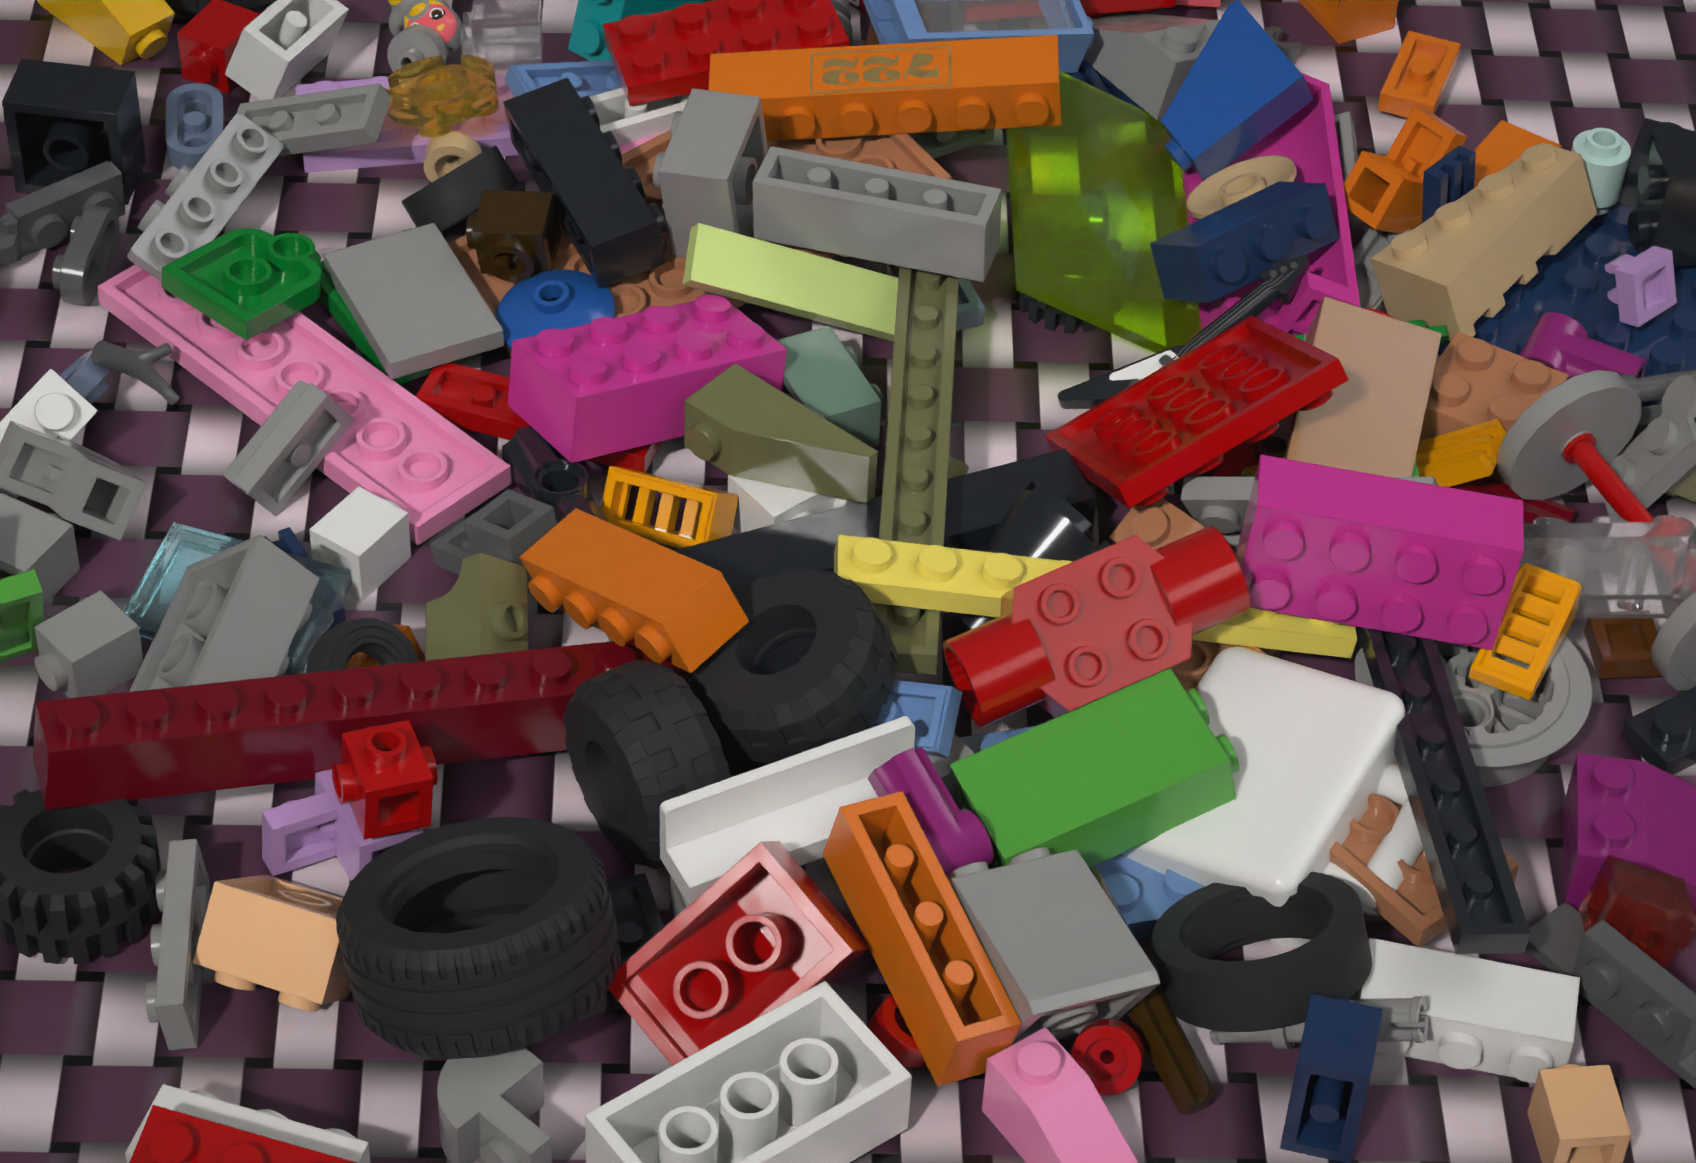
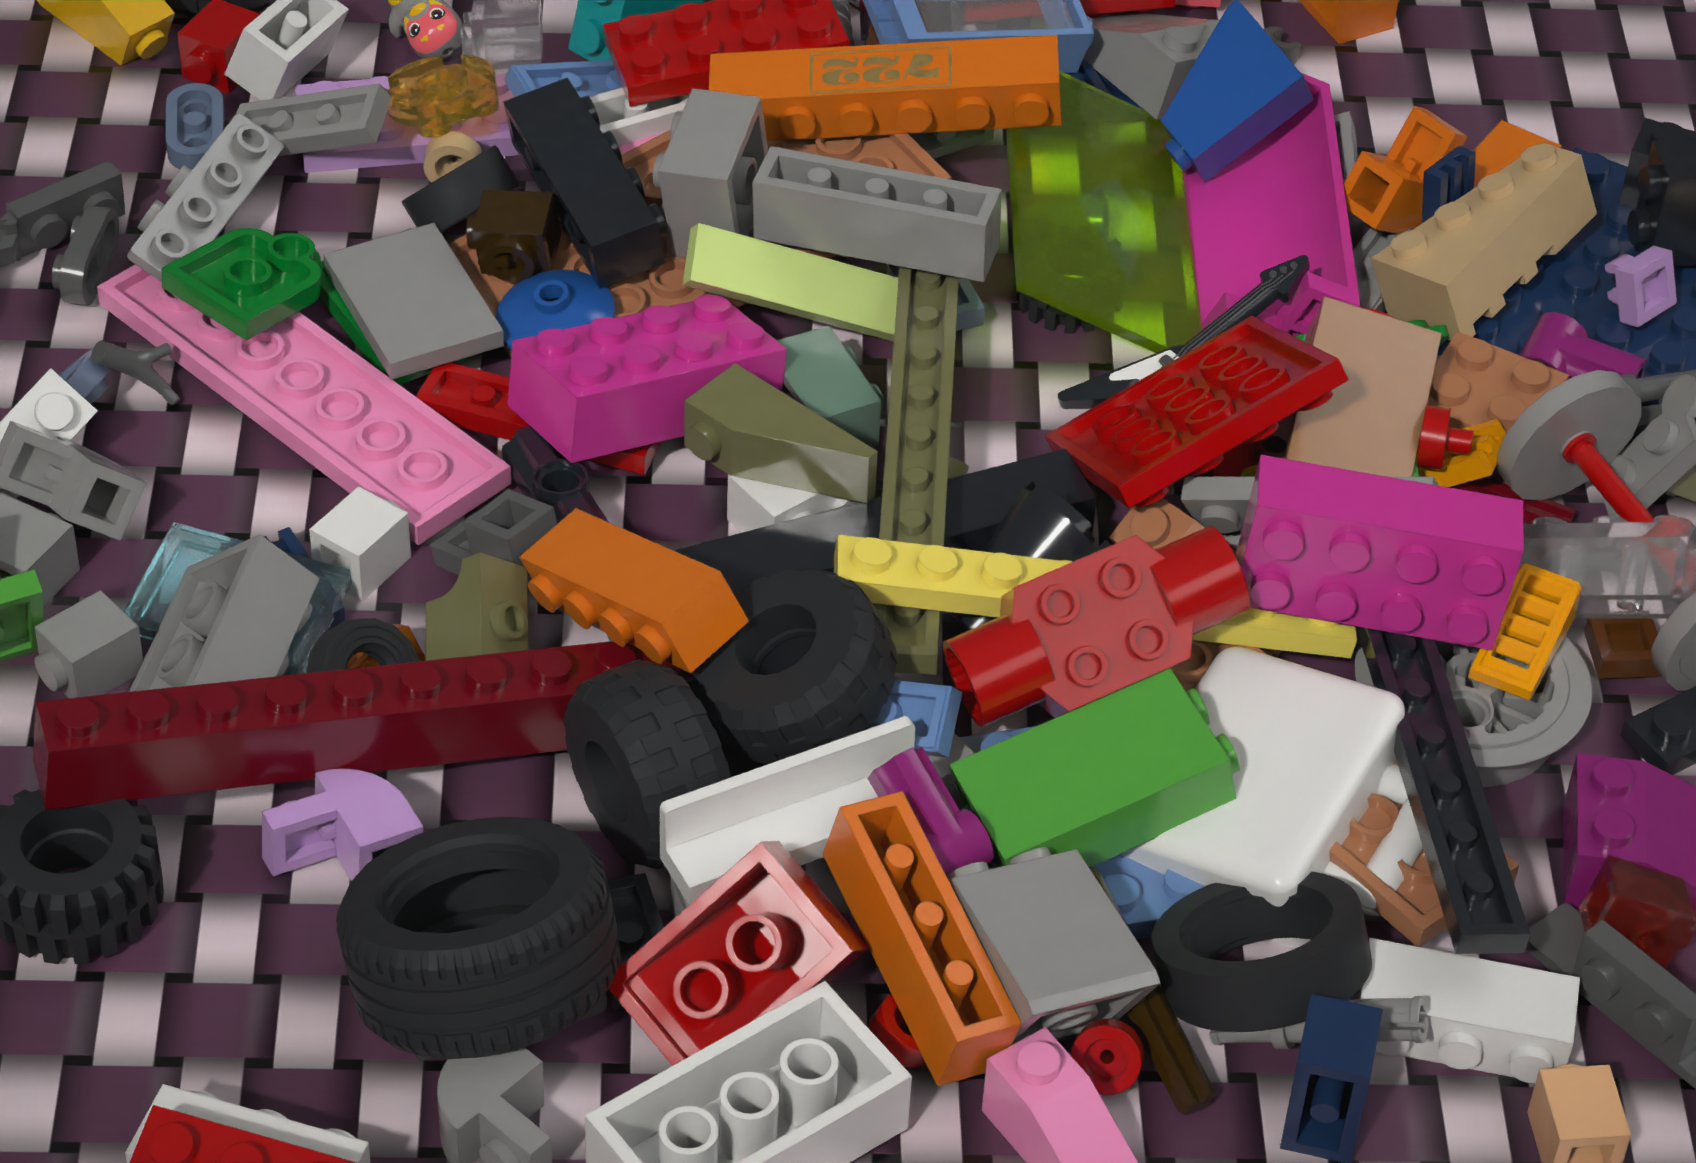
(70, 120): black brick -> none
(177, 991): light grey plate -> none
(275, 938): light nougat slope -> none
(288, 446): light grey panel -> none
(389, 765): red brick -> none
(415, 44): light grey tile -> none
(706, 515): light orange slope -> none
(1238, 182): tan dish -> none
(1244, 240): dark blue brick -> none
(1419, 74): orange plate -> none
(1440, 438): none -> red tile
(1605, 162): light aqua brick -> none

